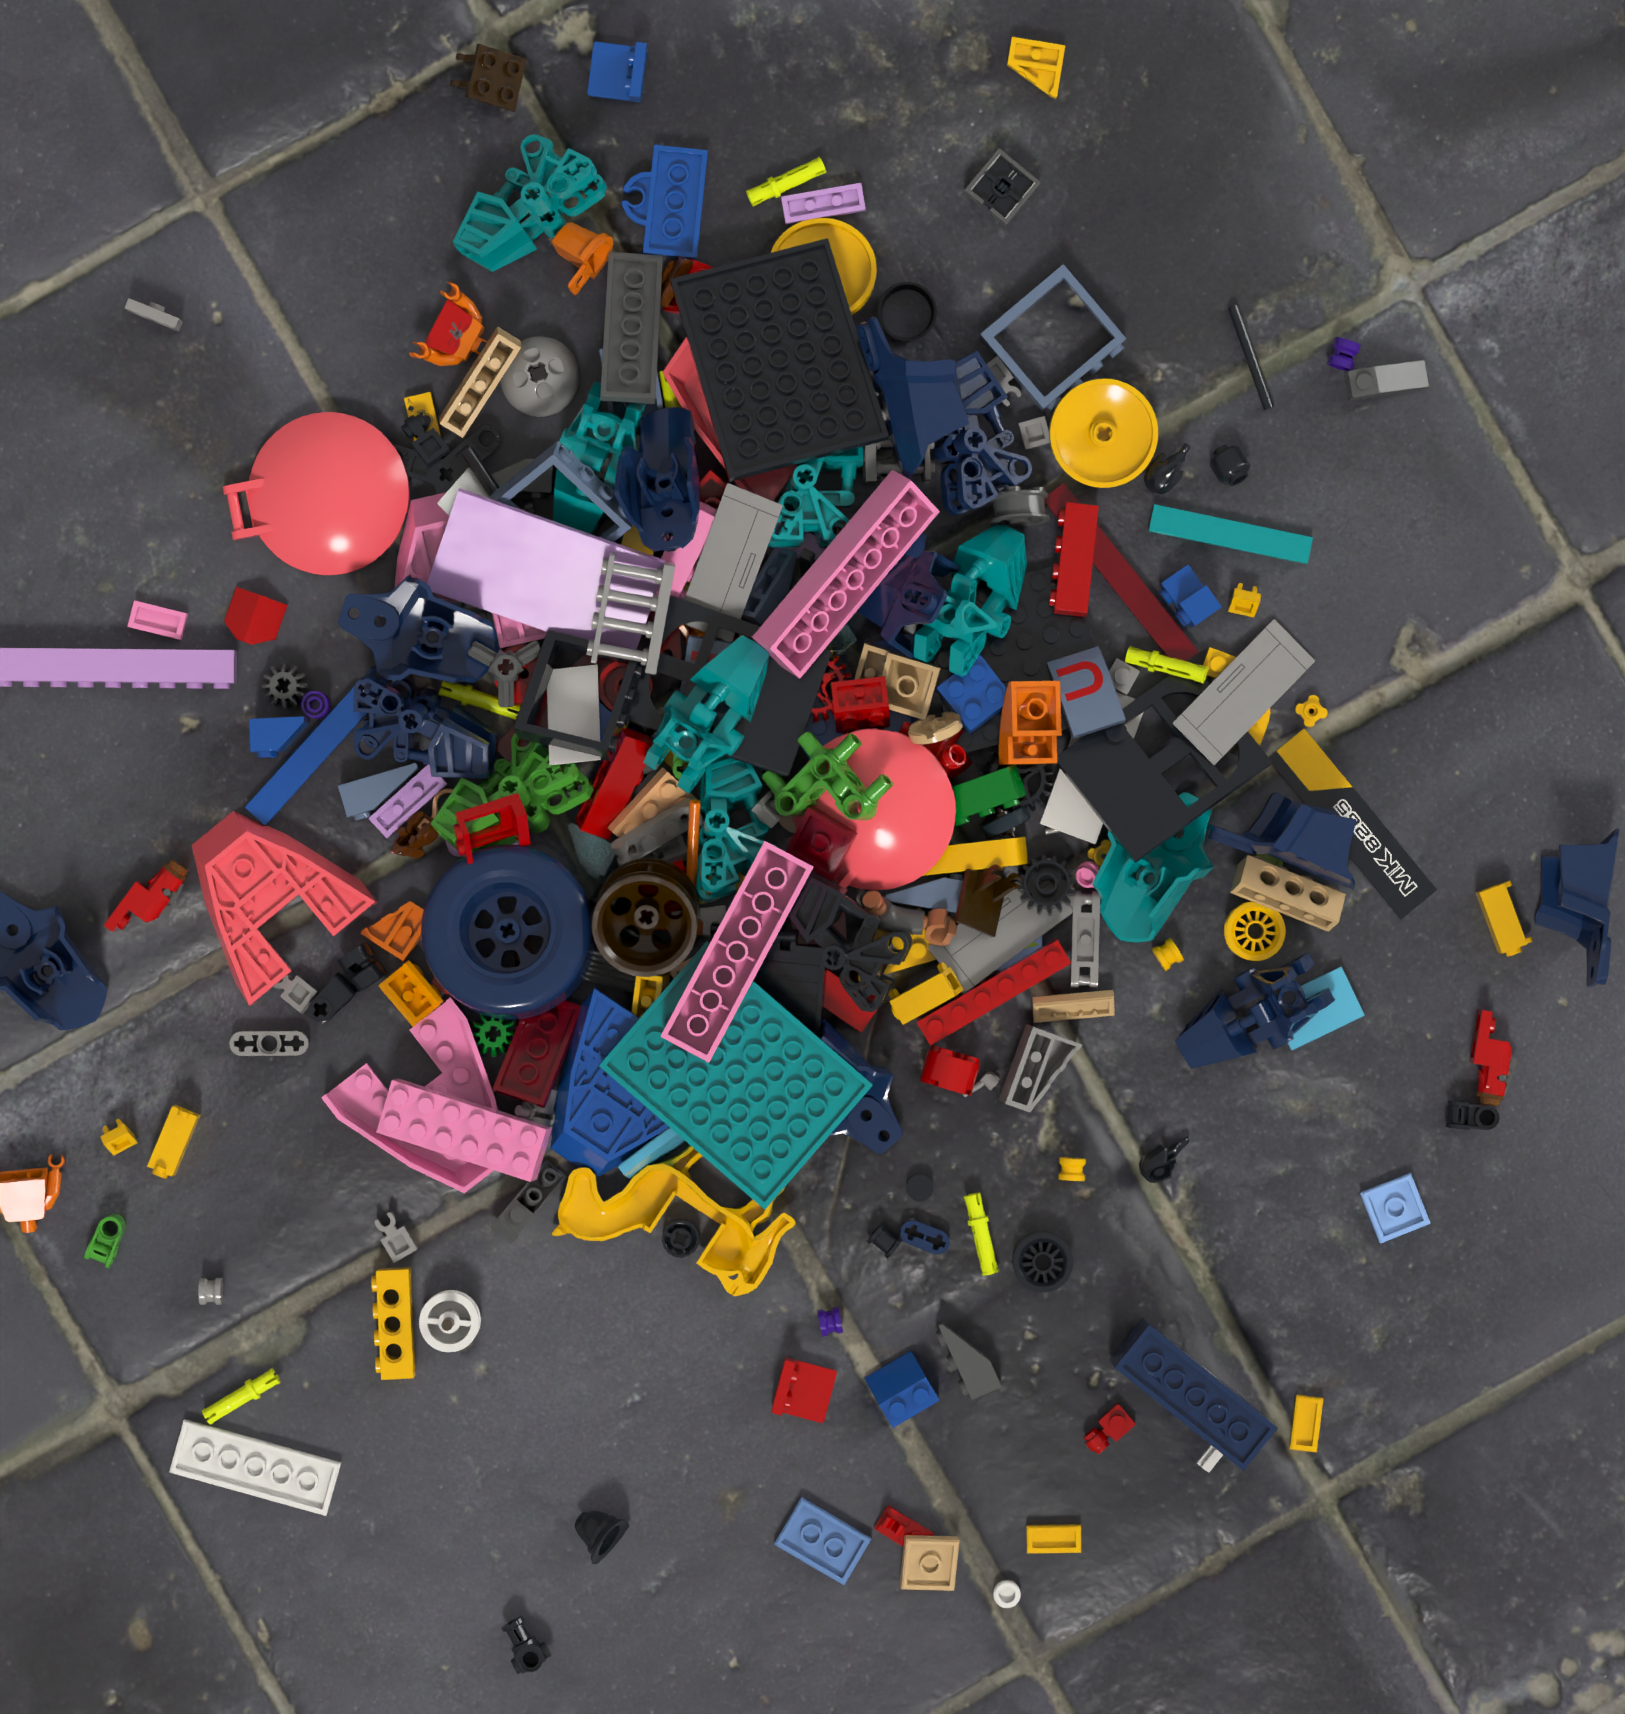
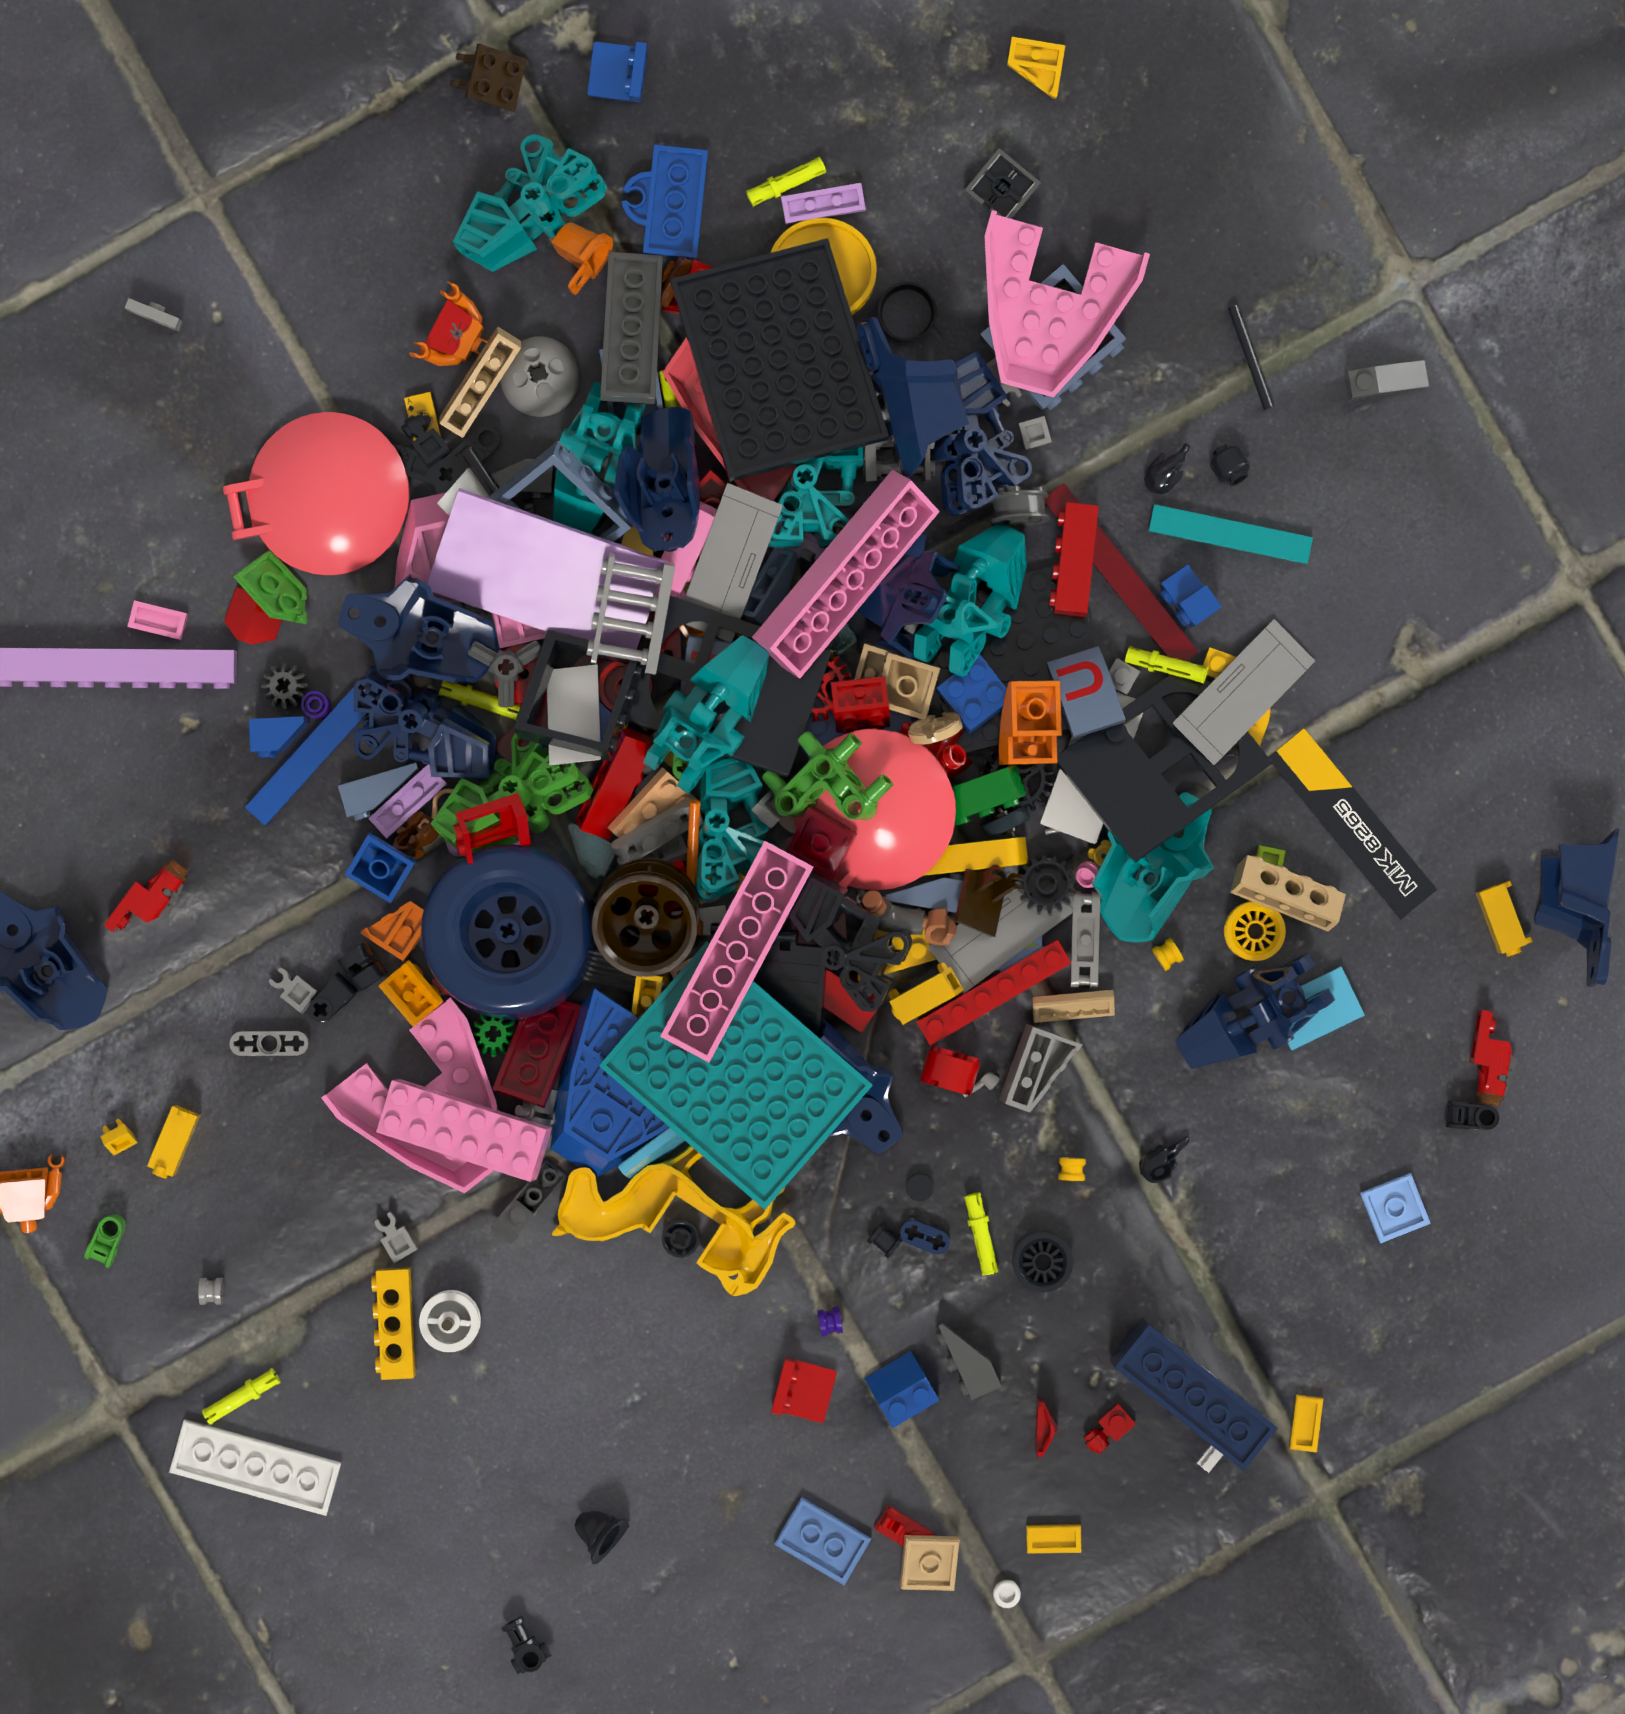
(253, 874): coral piece -> none
(274, 588): none -> bright green tile
(380, 868): none -> blue slope
(1045, 331): none -> bright pink piece
(1045, 1428): none -> red slope
(1103, 433): yellow dish -> none
(1244, 601): yellow tile -> none
(1298, 835): dark blue piece -> none
(1311, 703): yellow plate -> none
(1343, 354): dark purple wheel -> none

